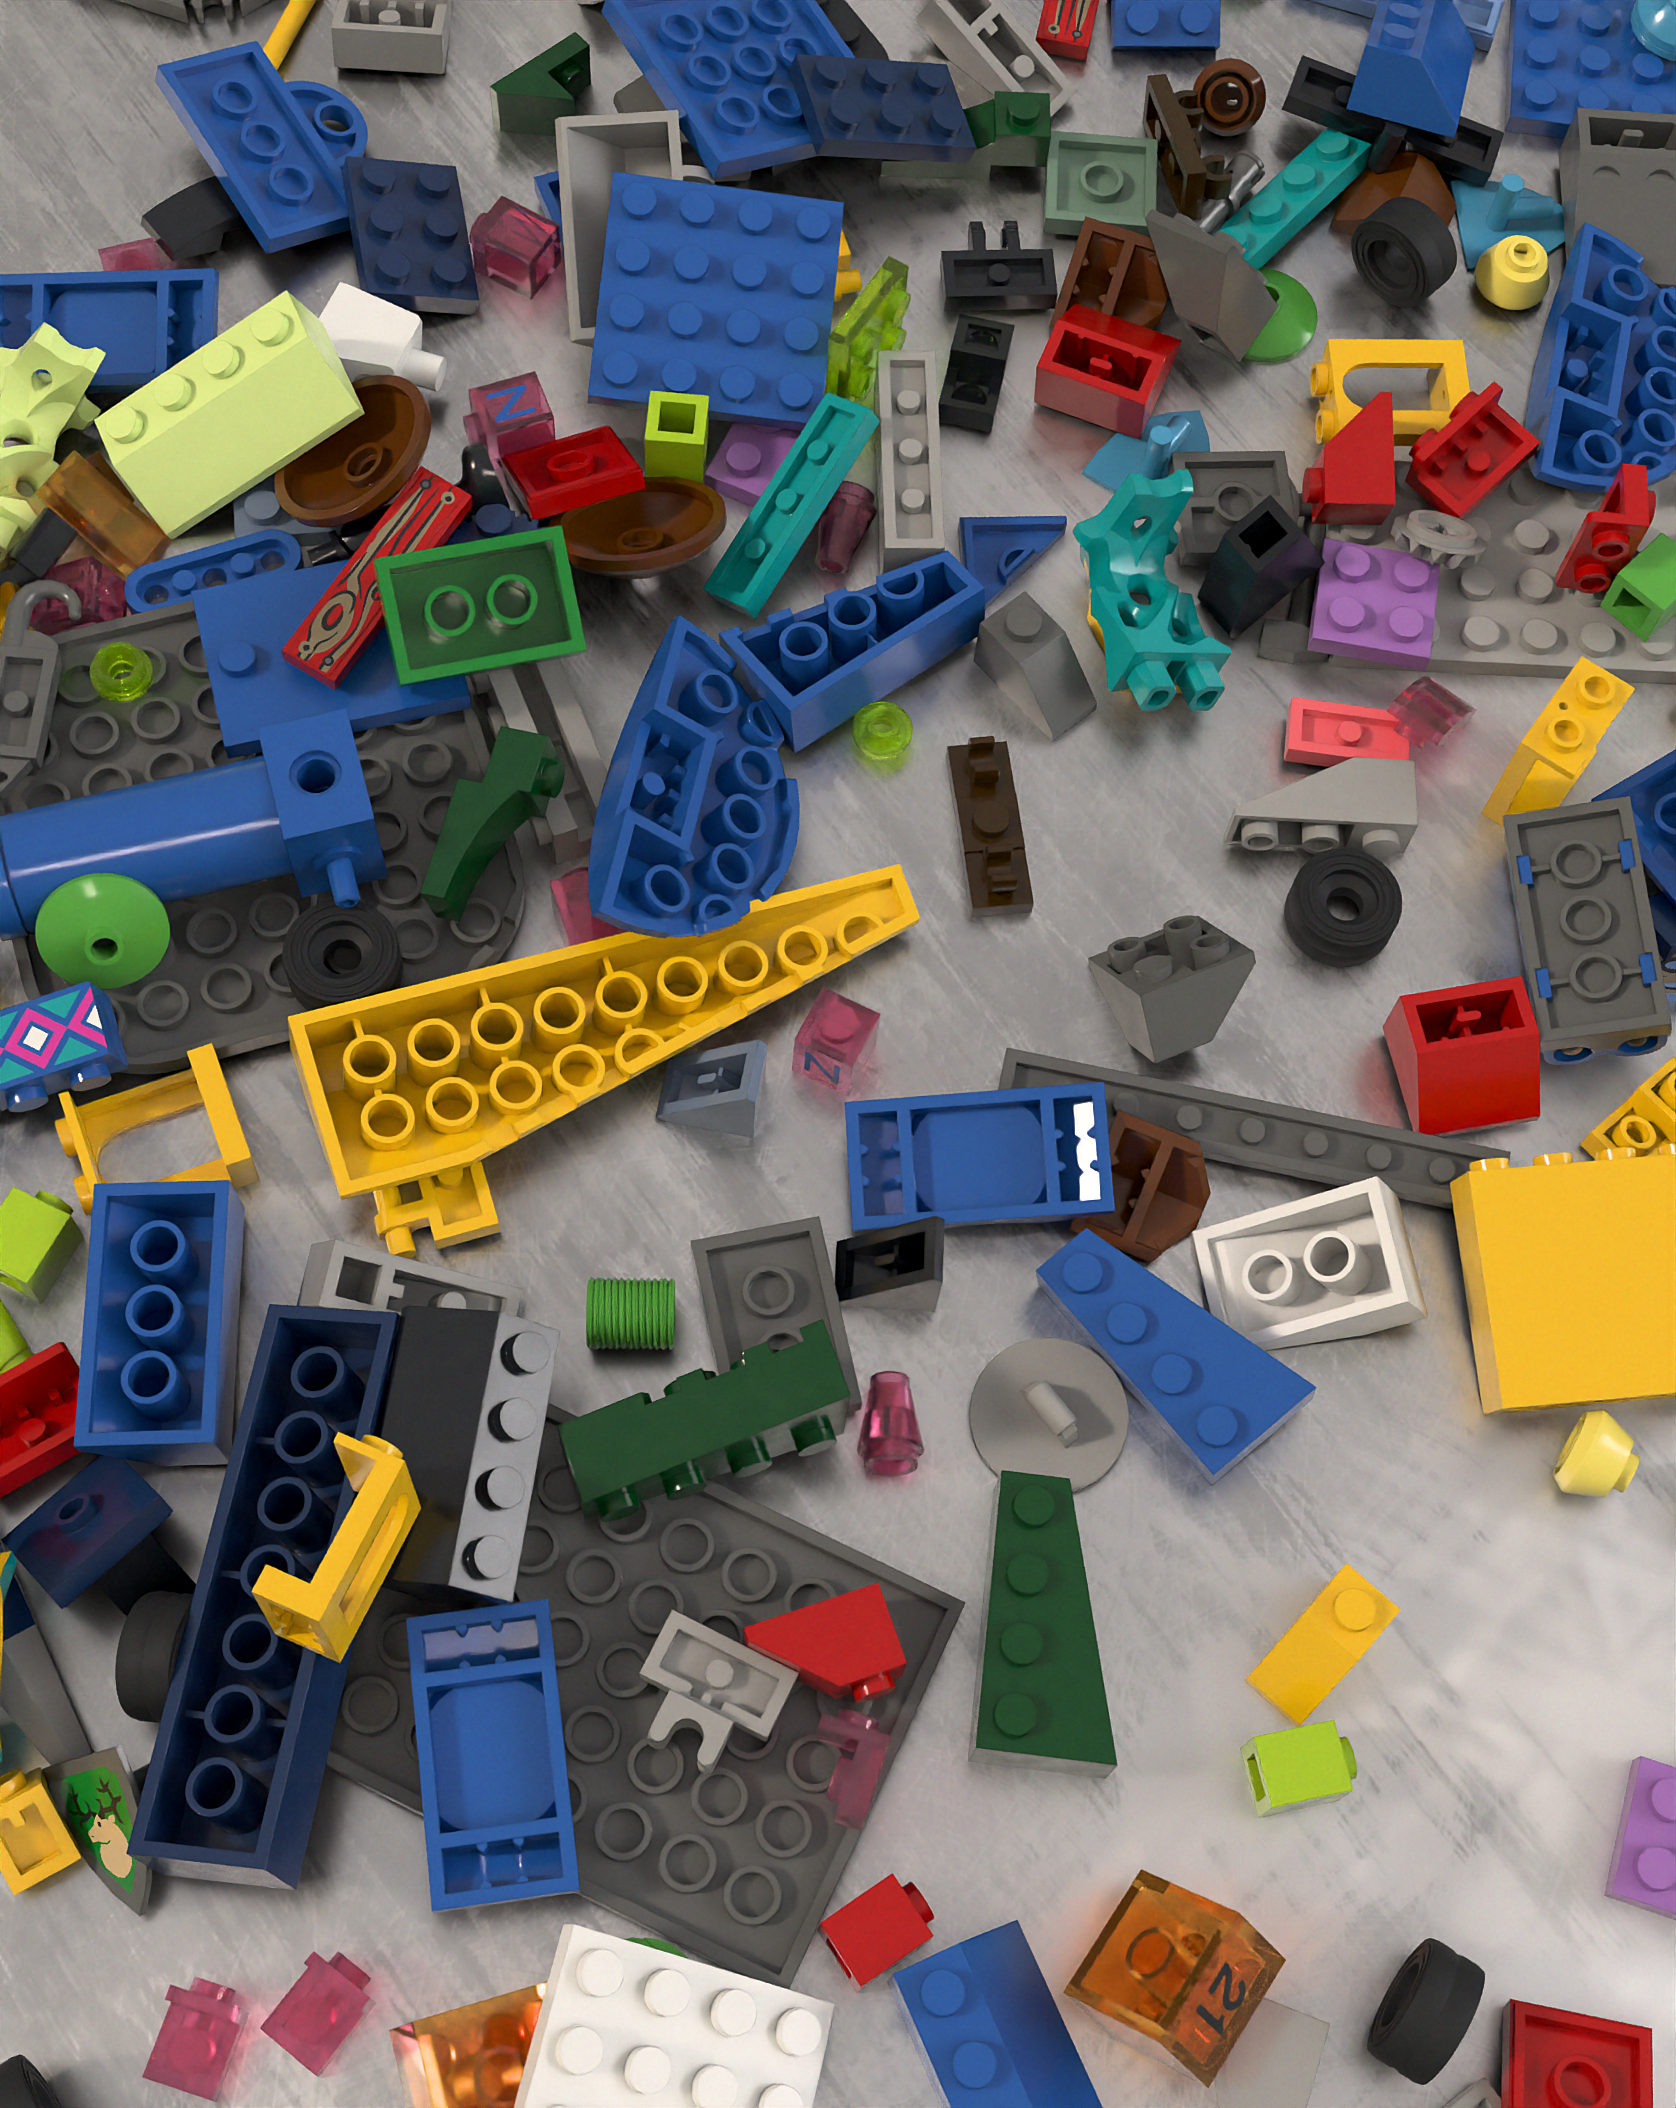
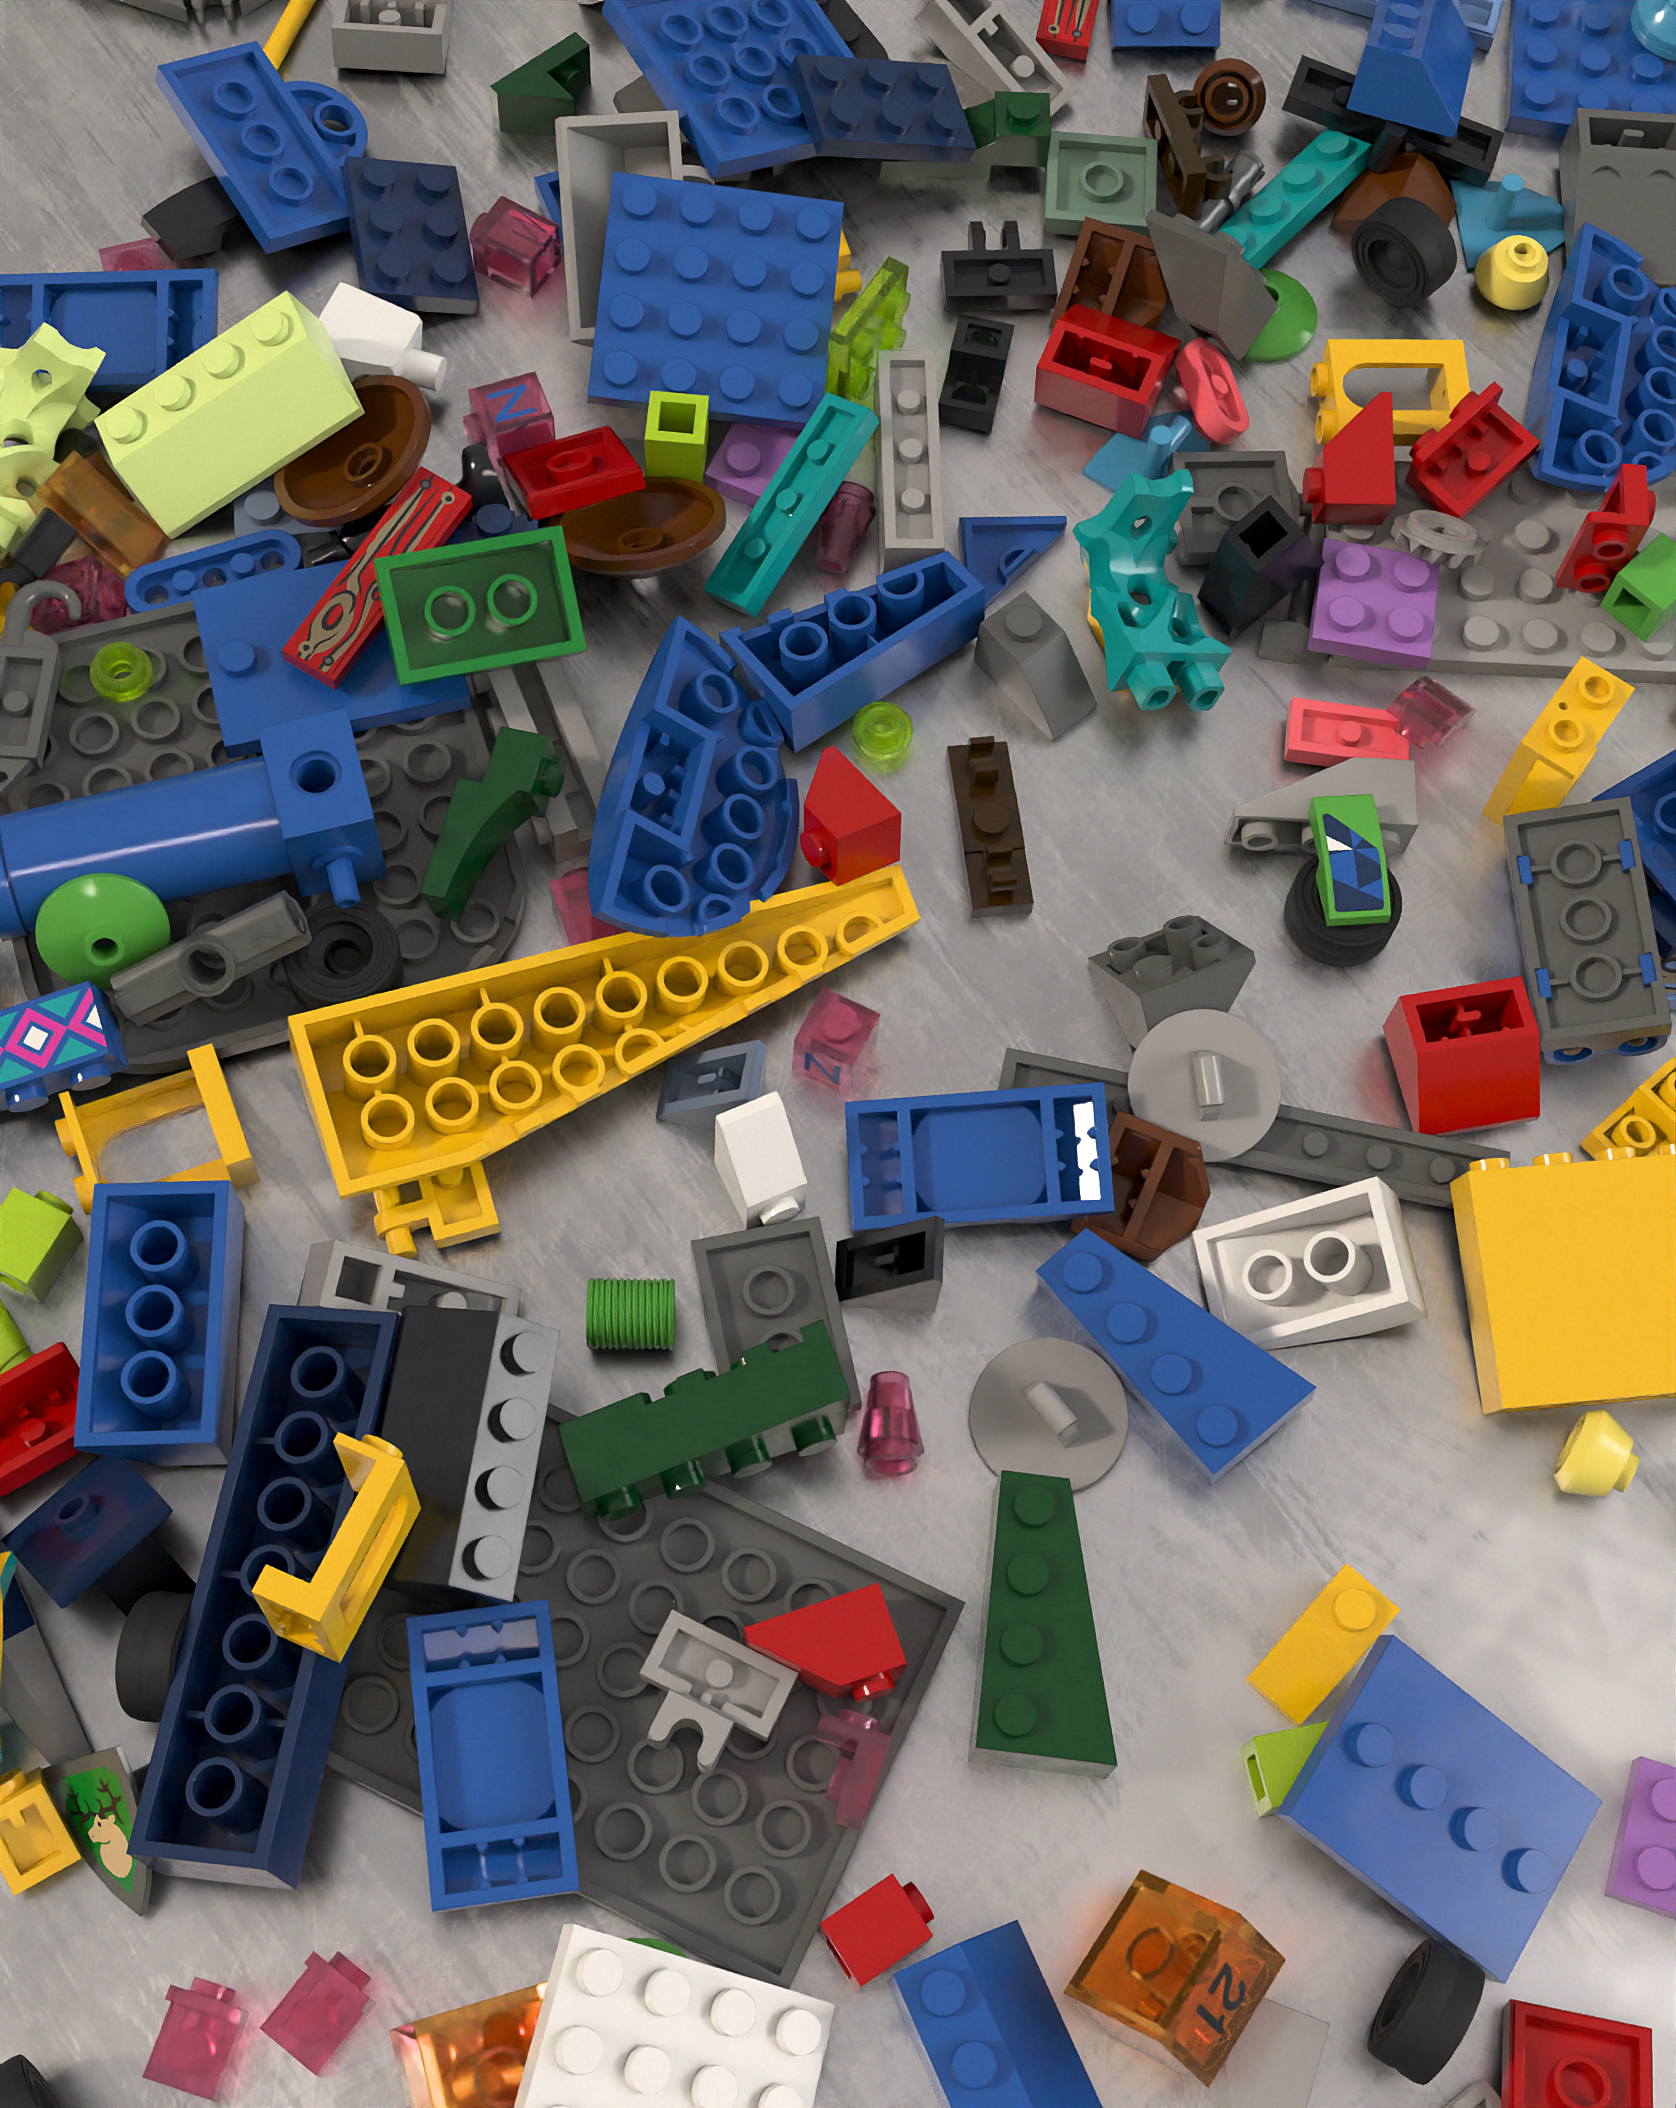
(178, 975): none -> dark grey piece
(760, 1162): none -> white slope
(848, 822): none -> red slope
(1207, 1081): none -> light grey shield
(1211, 392): none -> coral plate
(1351, 860): none -> slope
(1440, 1807): none -> plate

